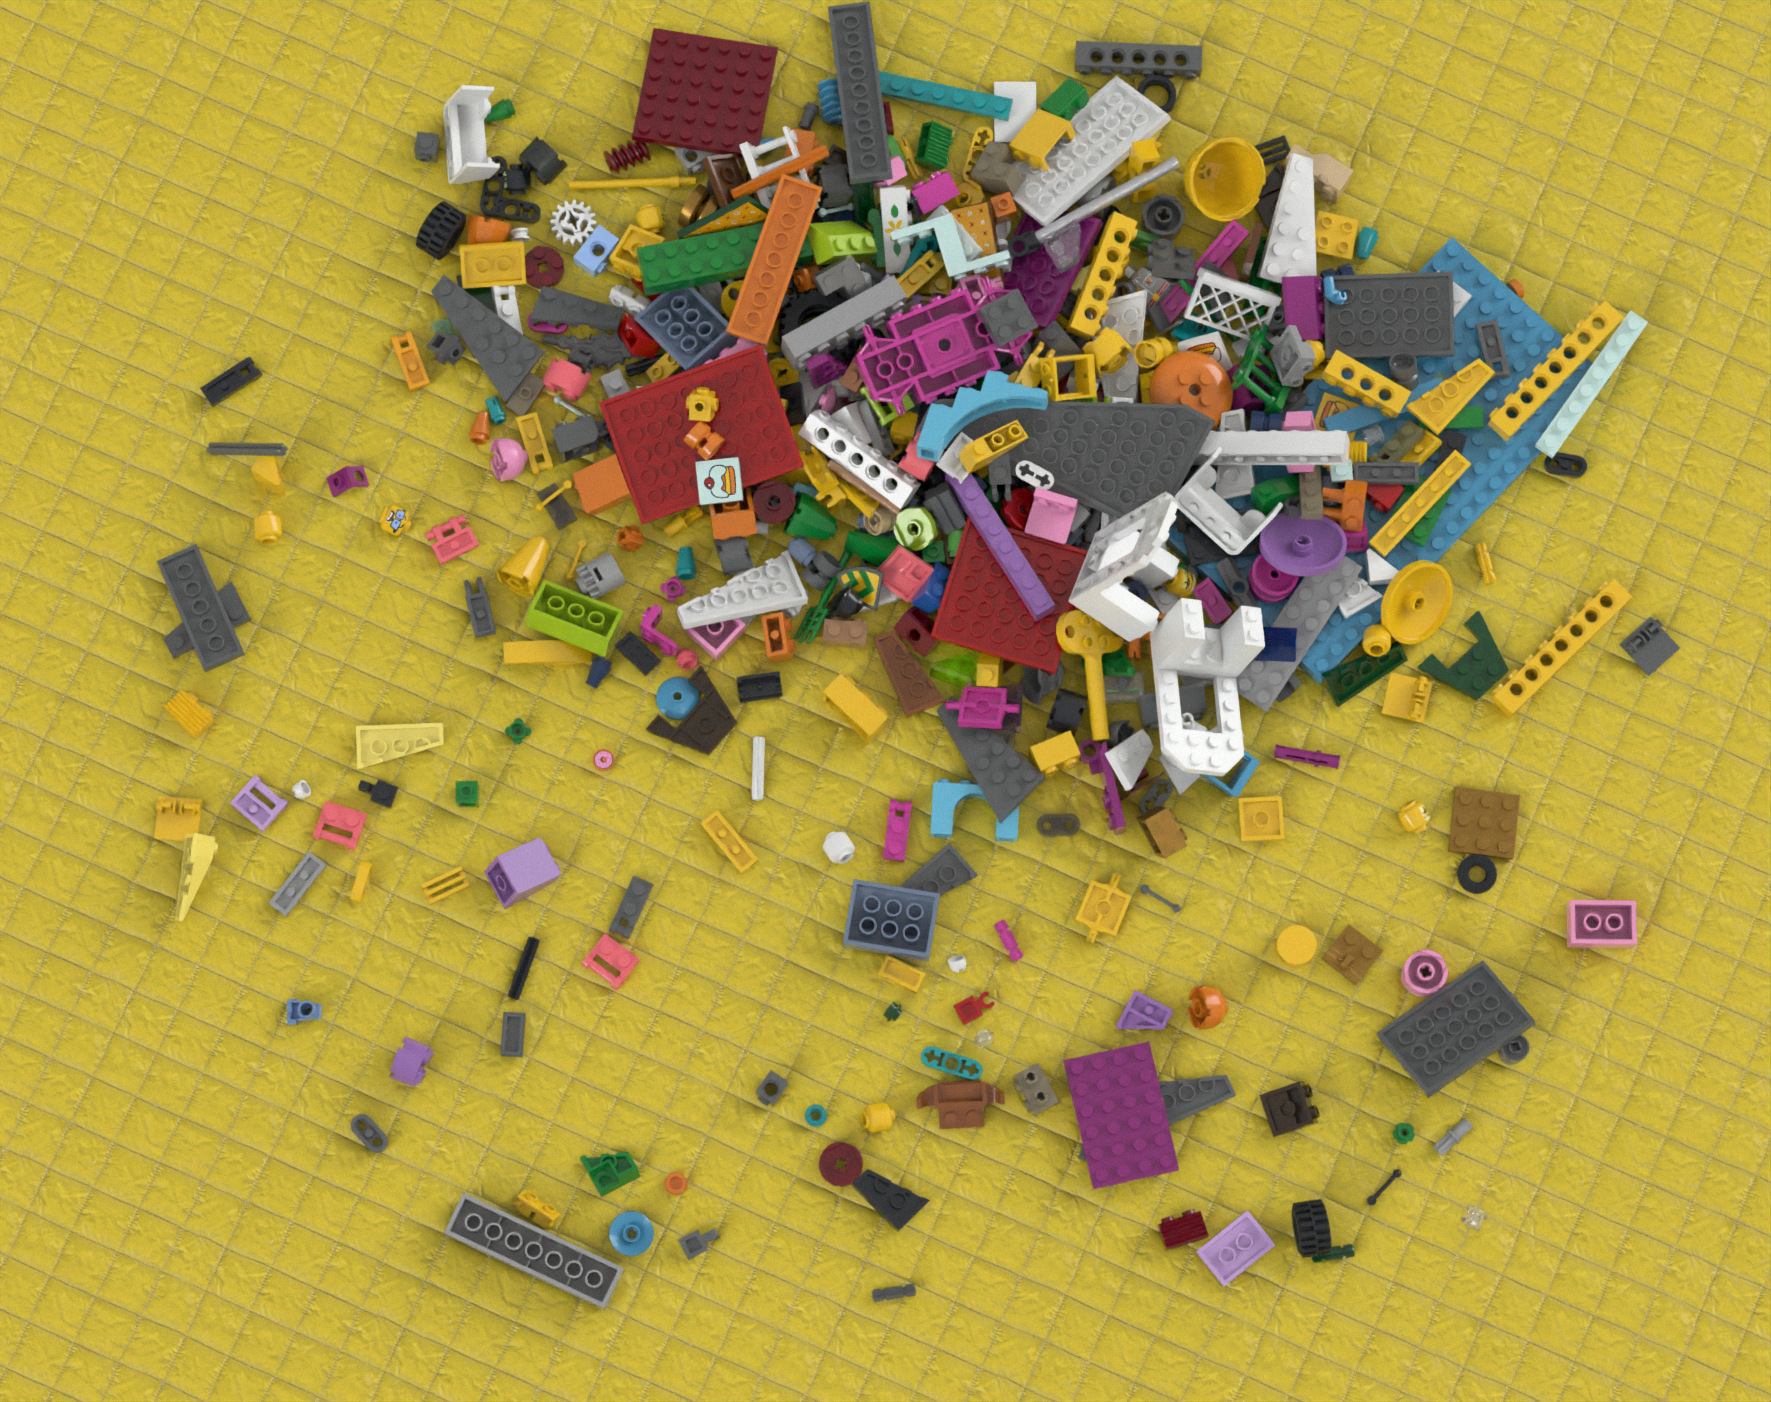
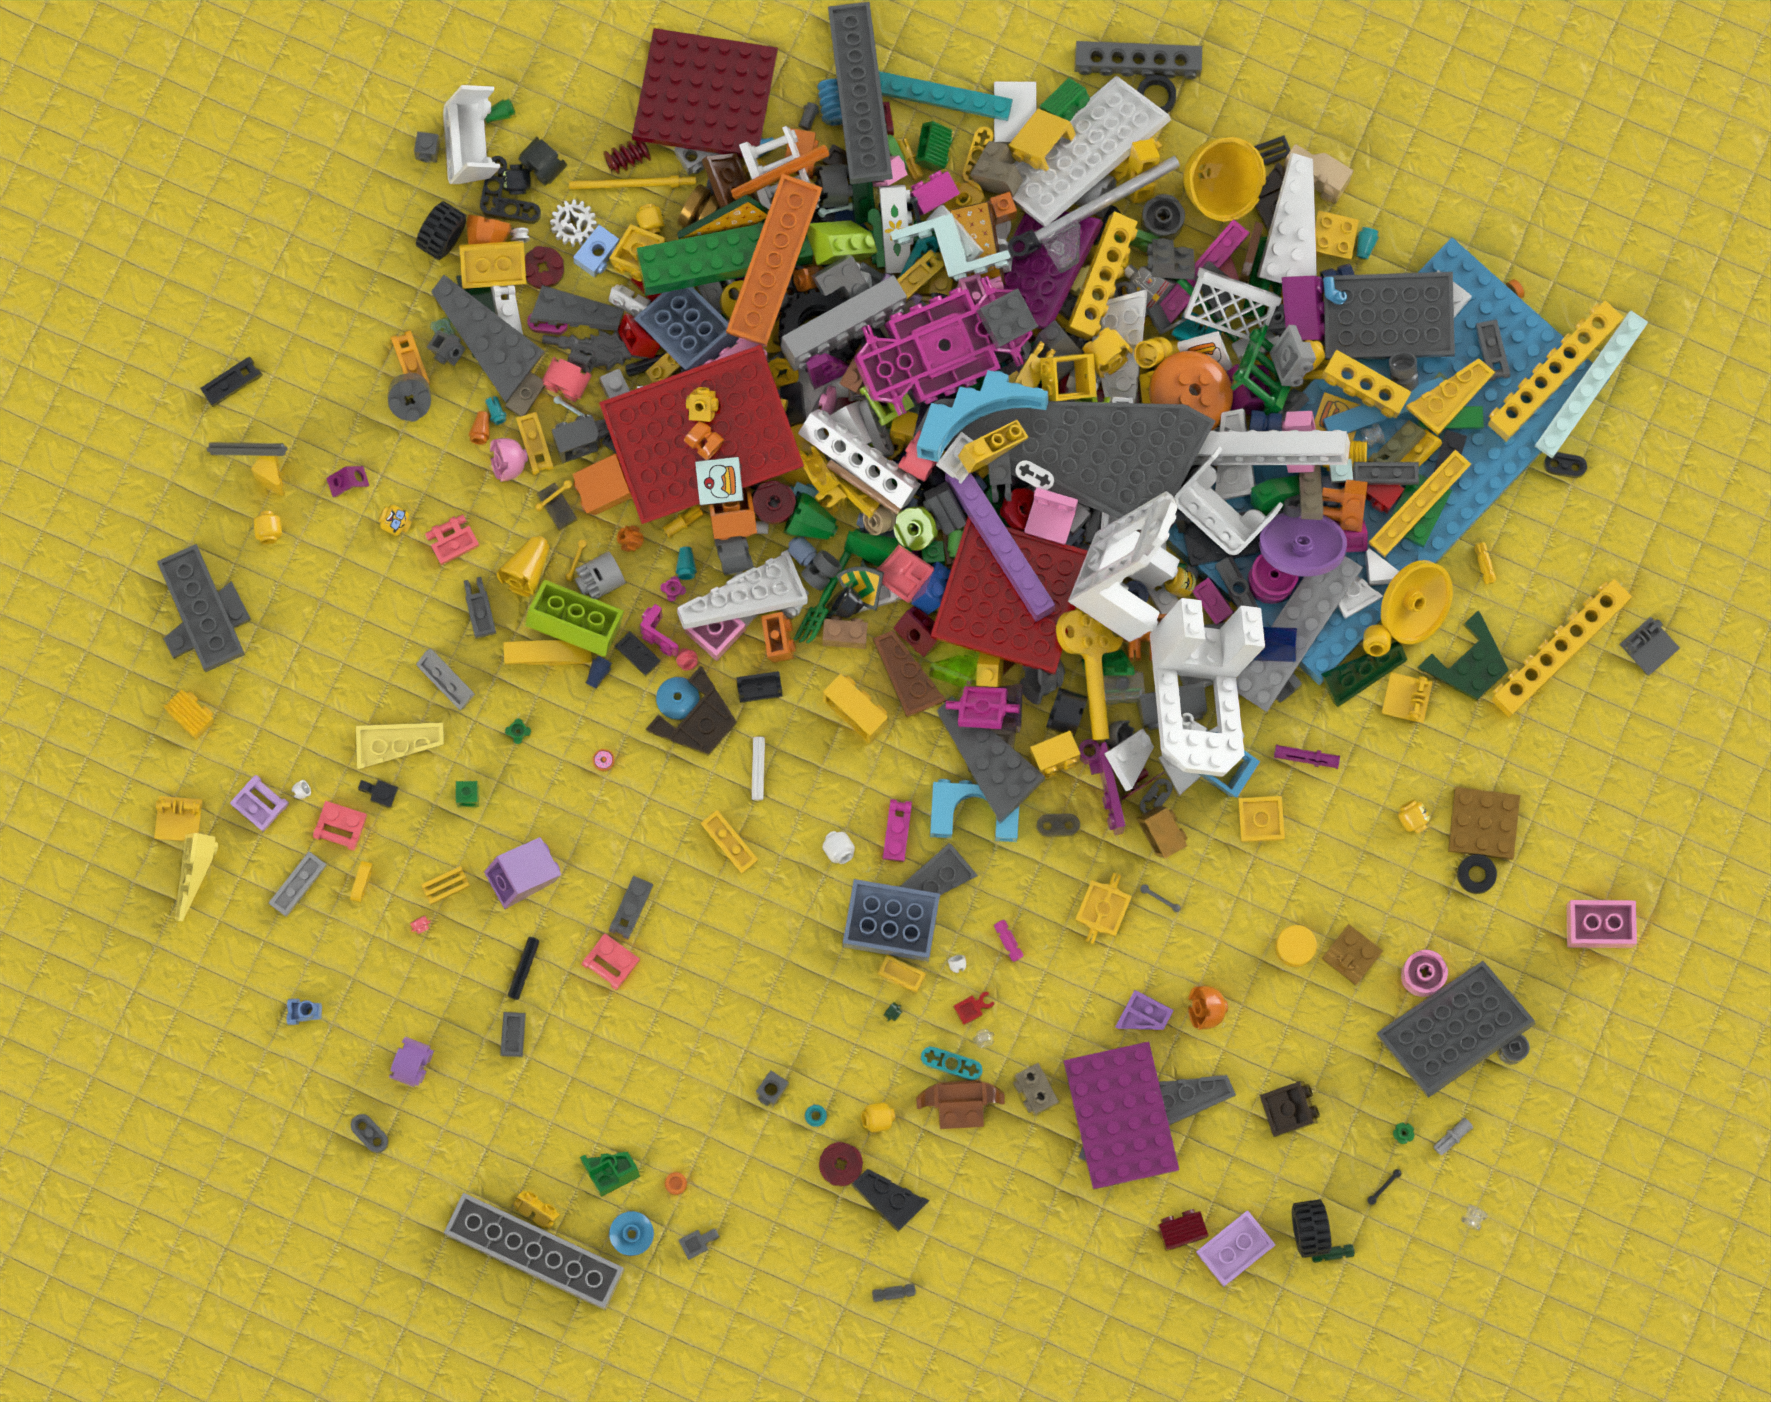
(411, 408): none -> dark grey brick
(420, 924): none -> coral plate
(445, 679): none -> light grey plate

